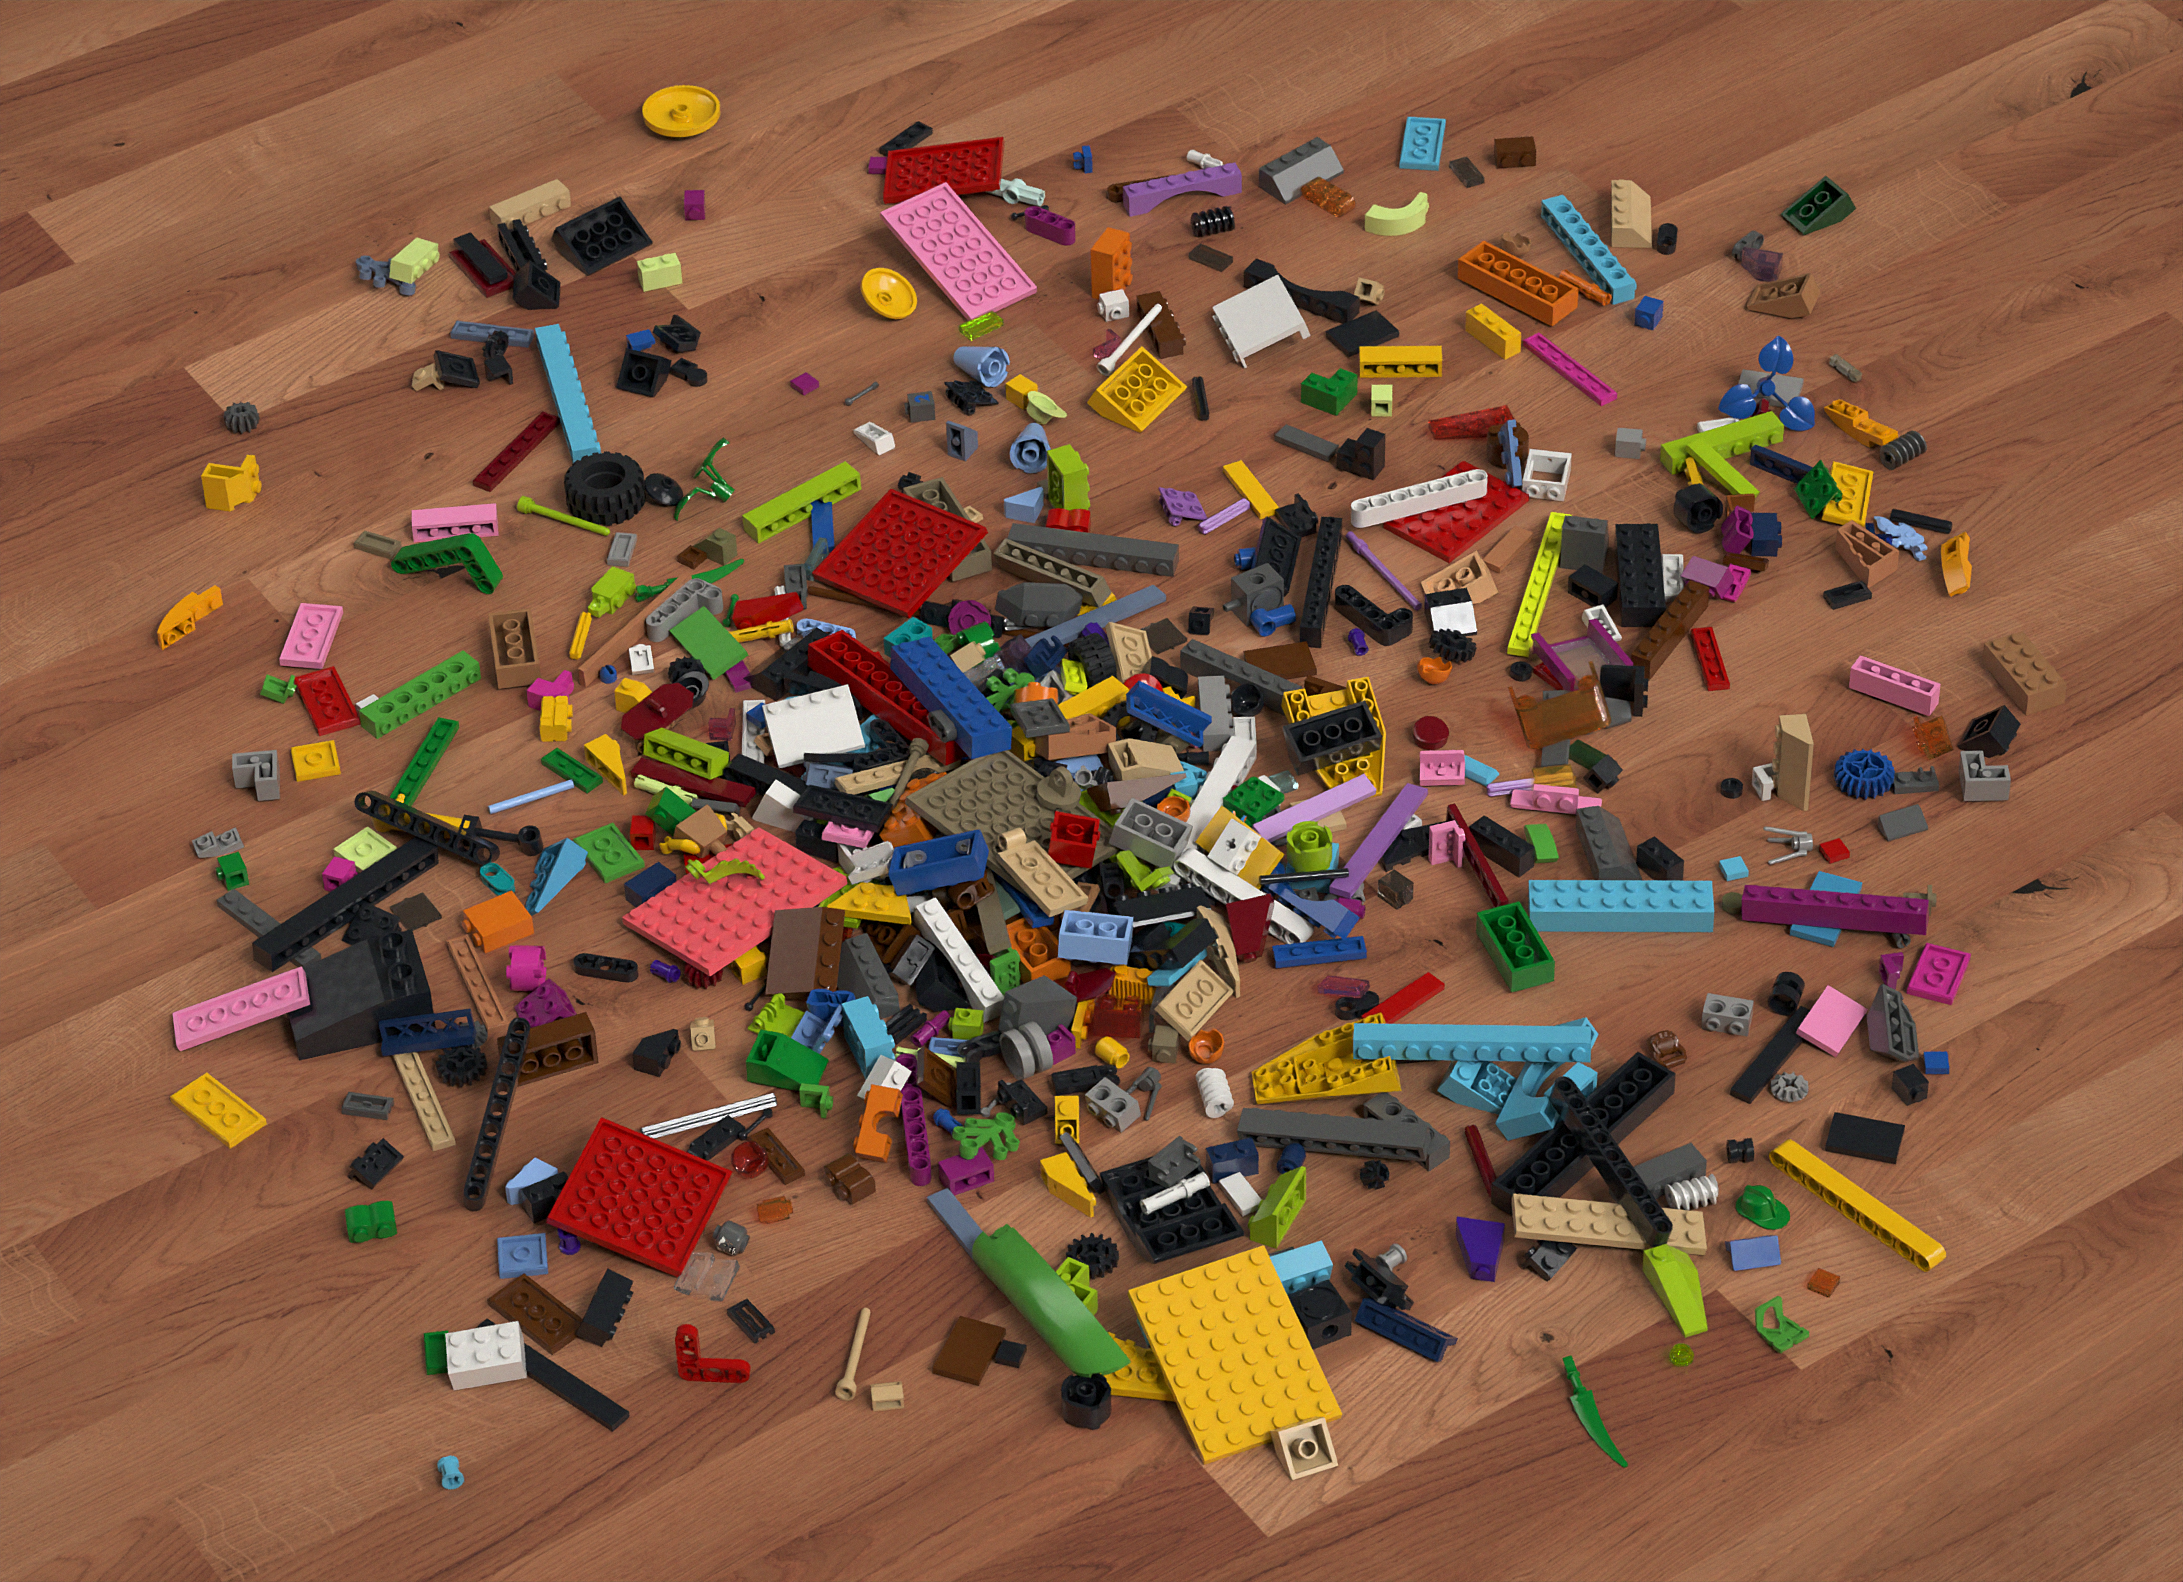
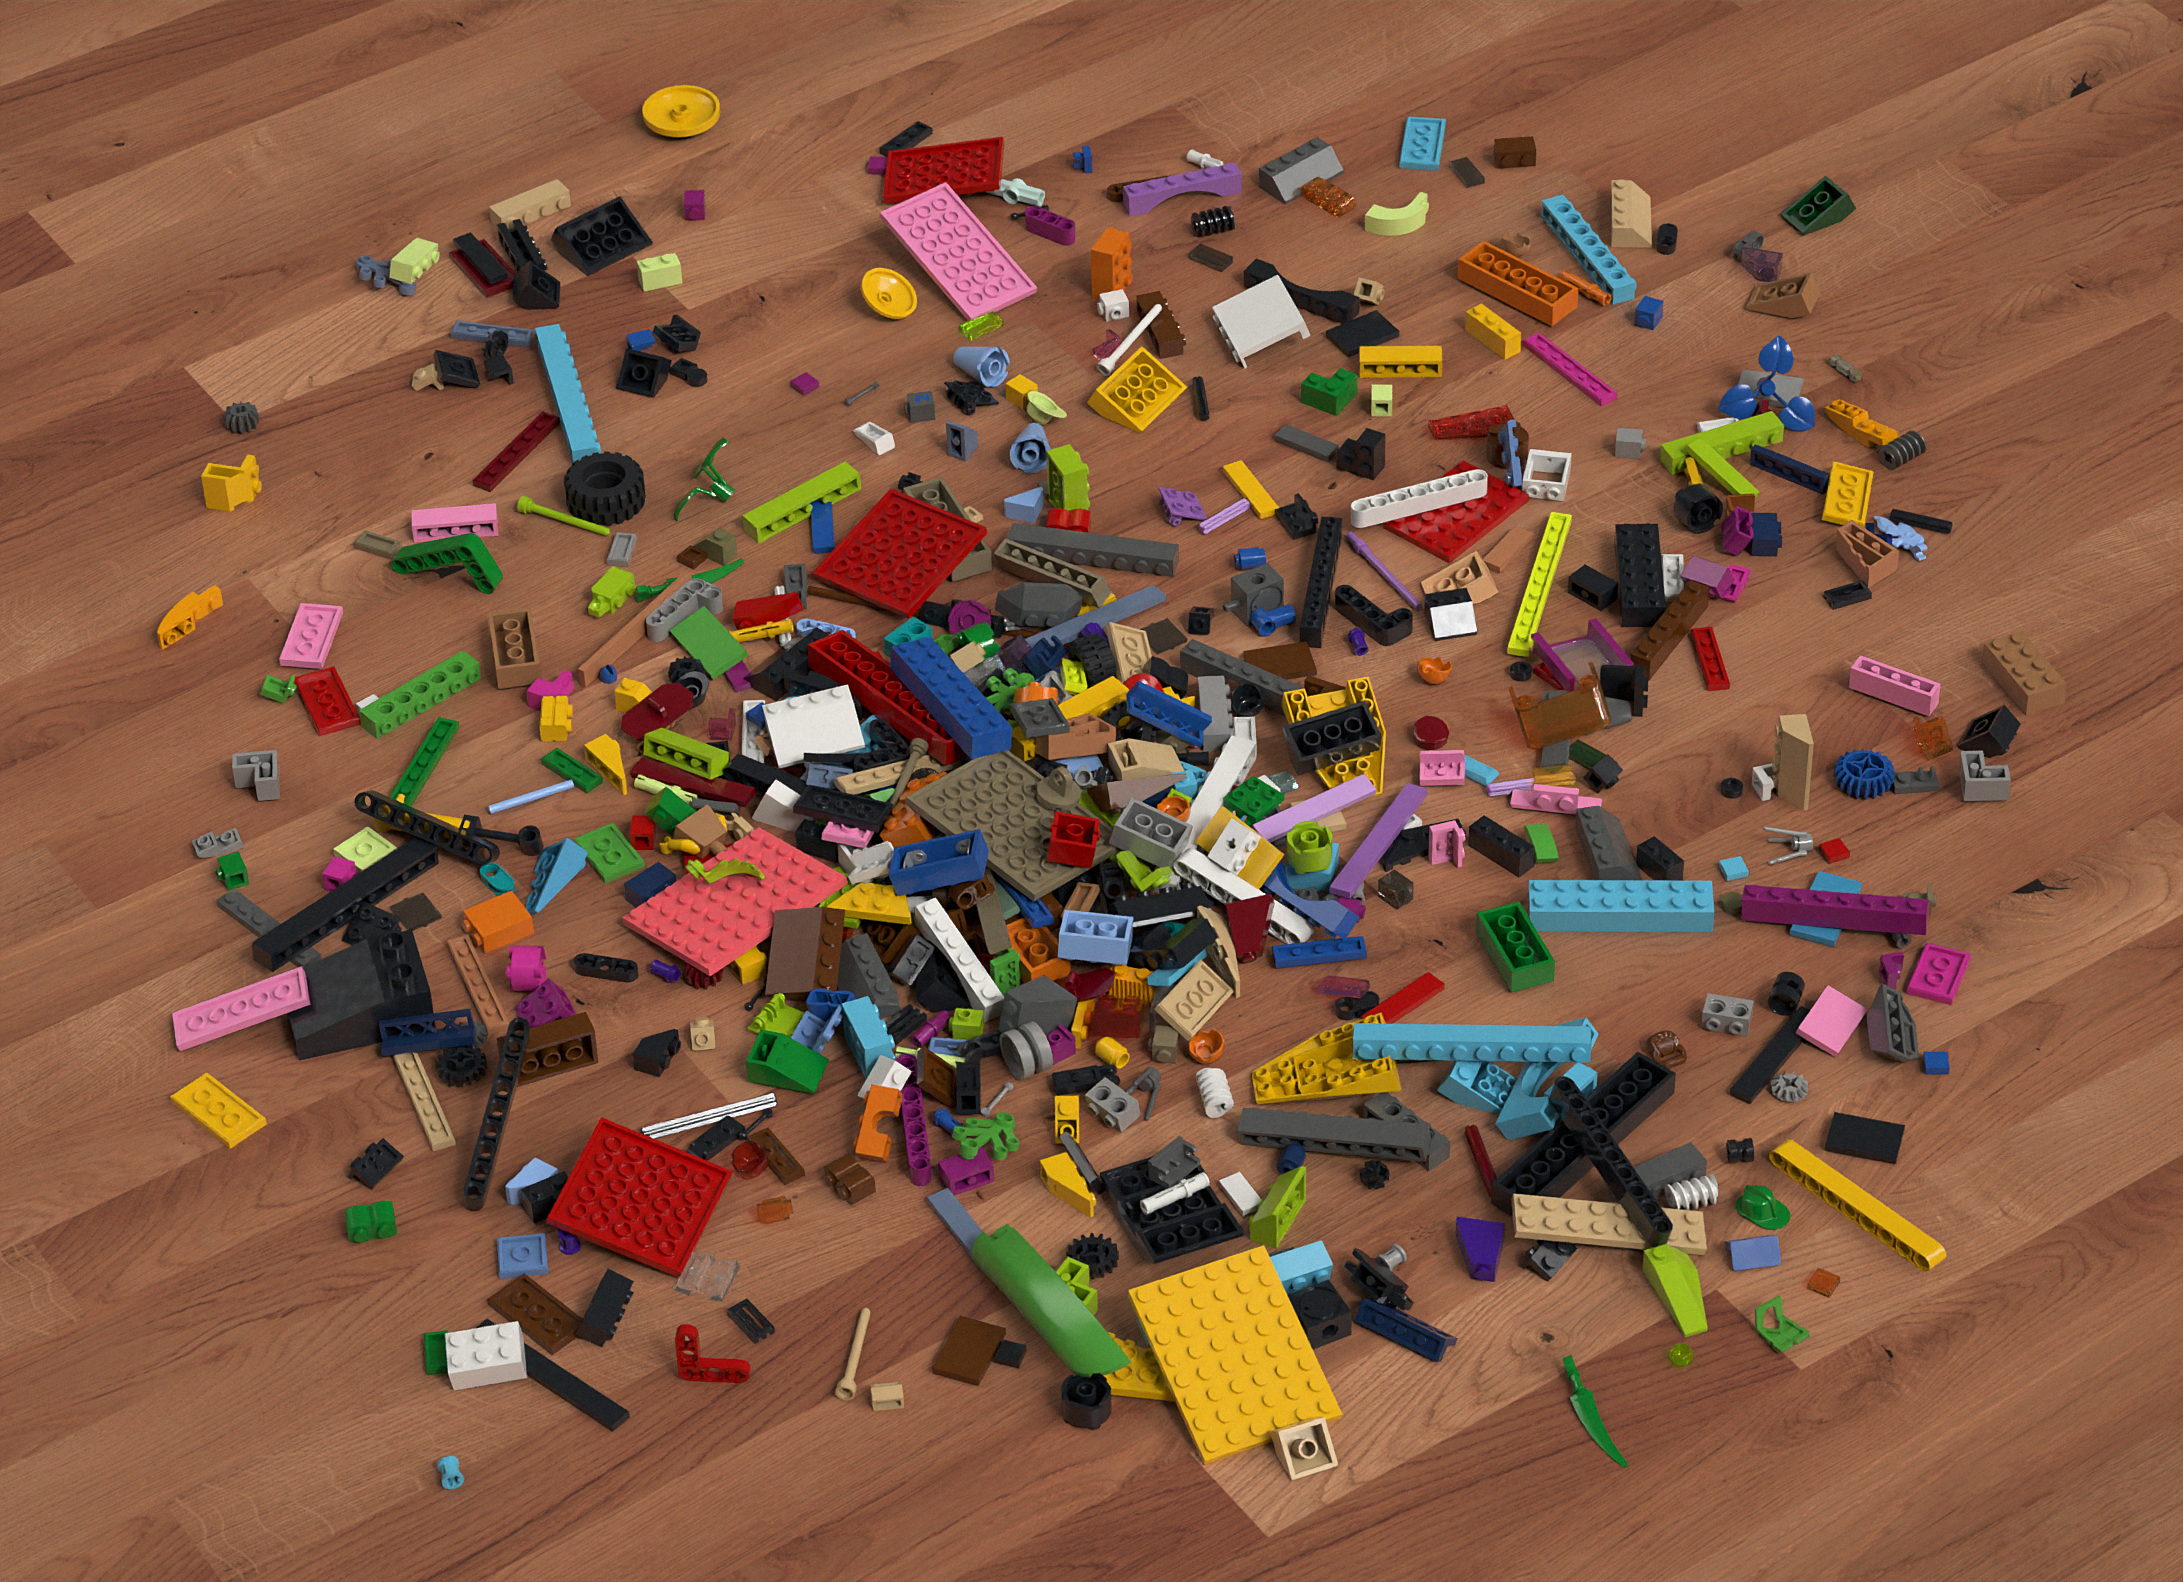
(315, 760): yellow tile -> none
(366, 1107): dark grey tile -> none
(580, 635): yellow axle -> none
(641, 659): white bracket -> none
(663, 489): black dish -> none
(727, 622): green hinge -> none
(731, 1238): dark grey head -> none
(816, 556): clear light blue tile -> none
(816, 1097): bright green bracket -> none
(942, 726): dark grey beam -> none
(1021, 1101): black bracket -> none
(1044, 879): tan hinge -> none
(1232, 1158): dark blue brick -> none
(1278, 549): black tile -> none
(1303, 876): black bar -> none
(1452, 645): black gear -> none
(1478, 861): dark red tile -> none
(1584, 543): dark grey slope -> none
(1601, 613): white slope -> none
(1746, 561): reddish brown tile -> none
(1817, 489): green hinge -> none
(1902, 822): dark grey slope -> none
(1910, 1084): black brick -> none
(1956, 564): light orange slope -> none

